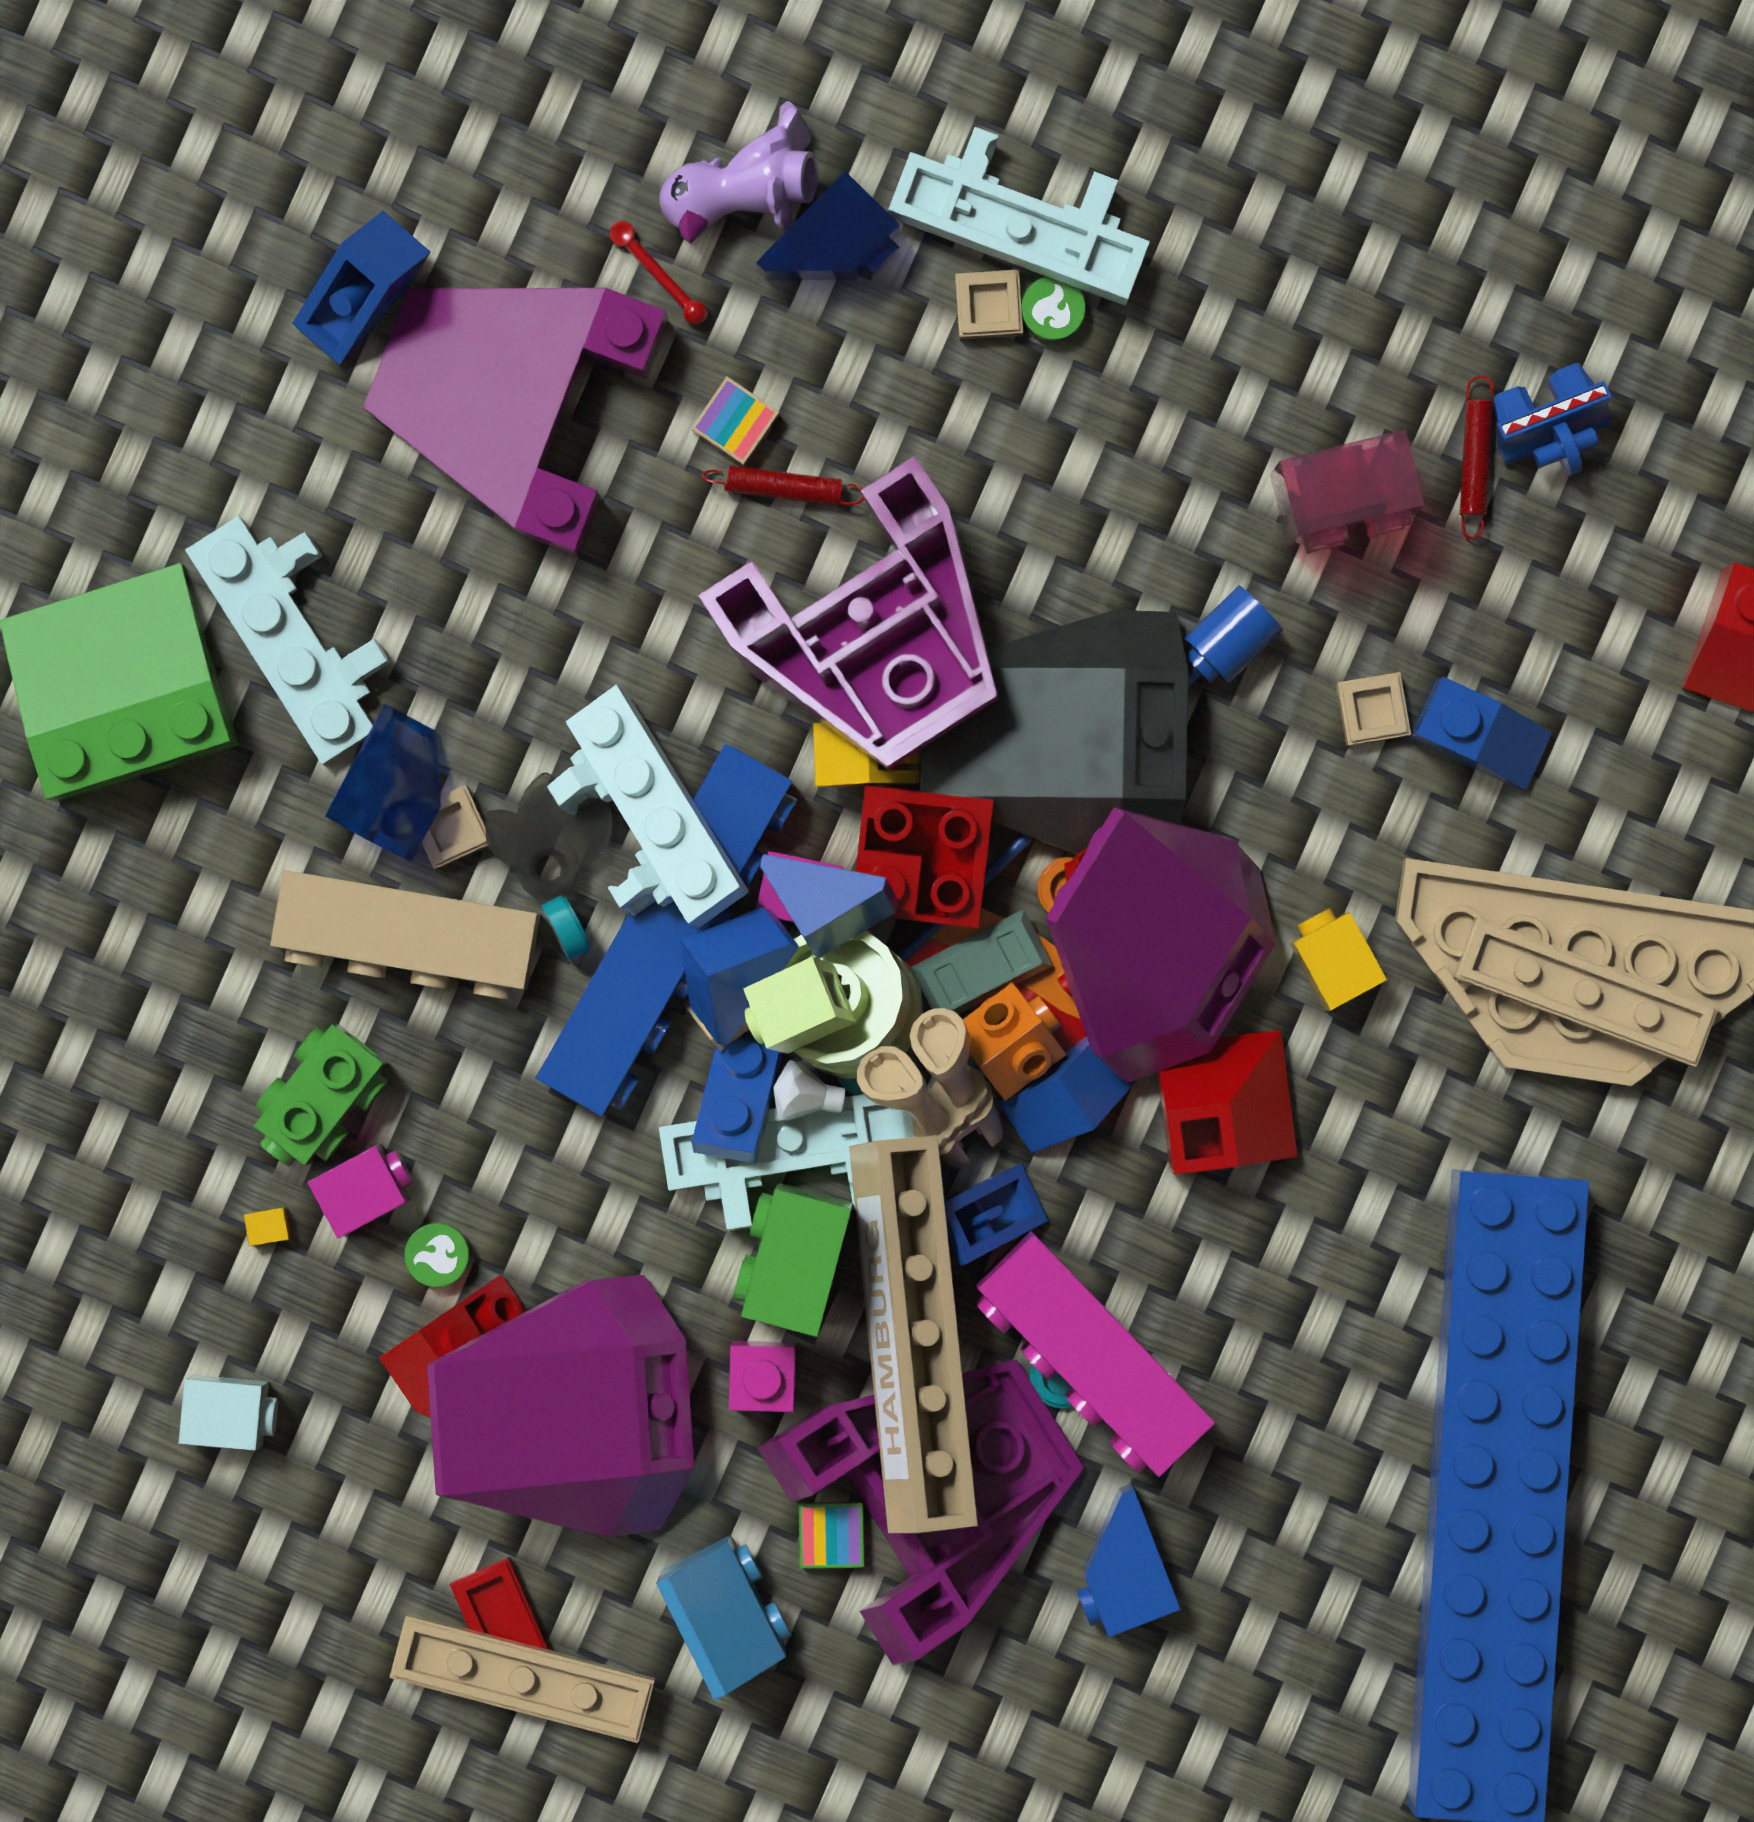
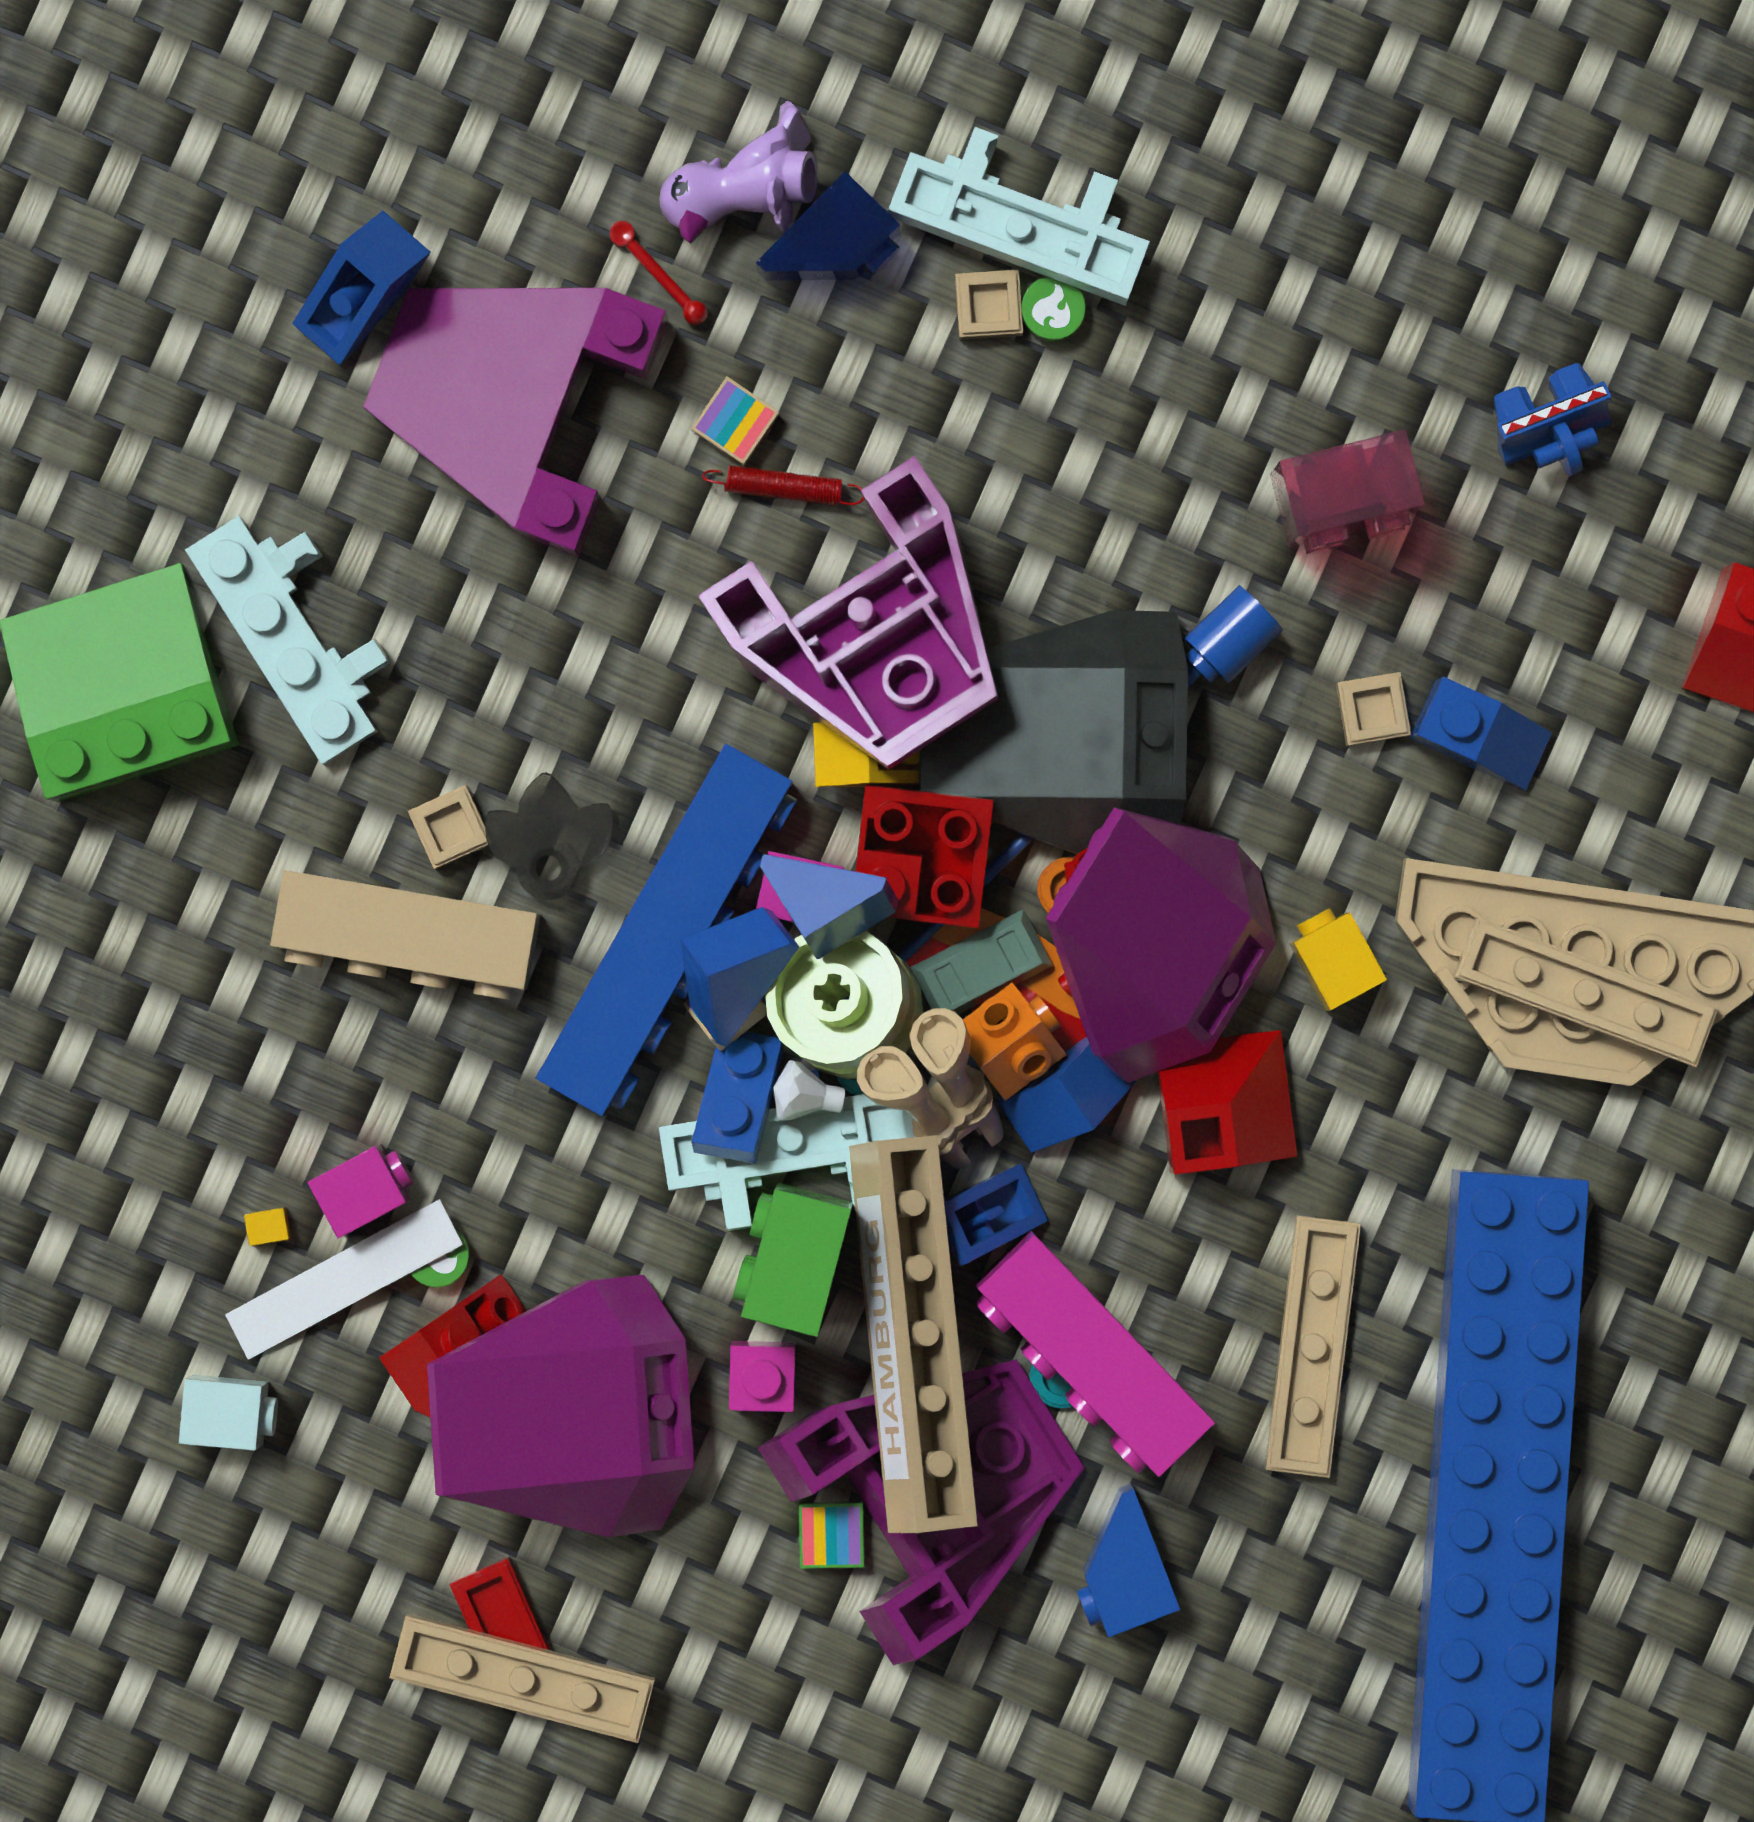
(307, 1112): bright green brick -> none
(344, 1279): none -> white sticker
(392, 785): clear blue slope -> none
(566, 927): teal tile -> none
(679, 851): light aqua hinge -> none
(724, 1615): dark azure slope -> none
(797, 1006): yellowish green brick -> none
(1312, 1346): none -> tan tile
(1476, 456): red piece -> none

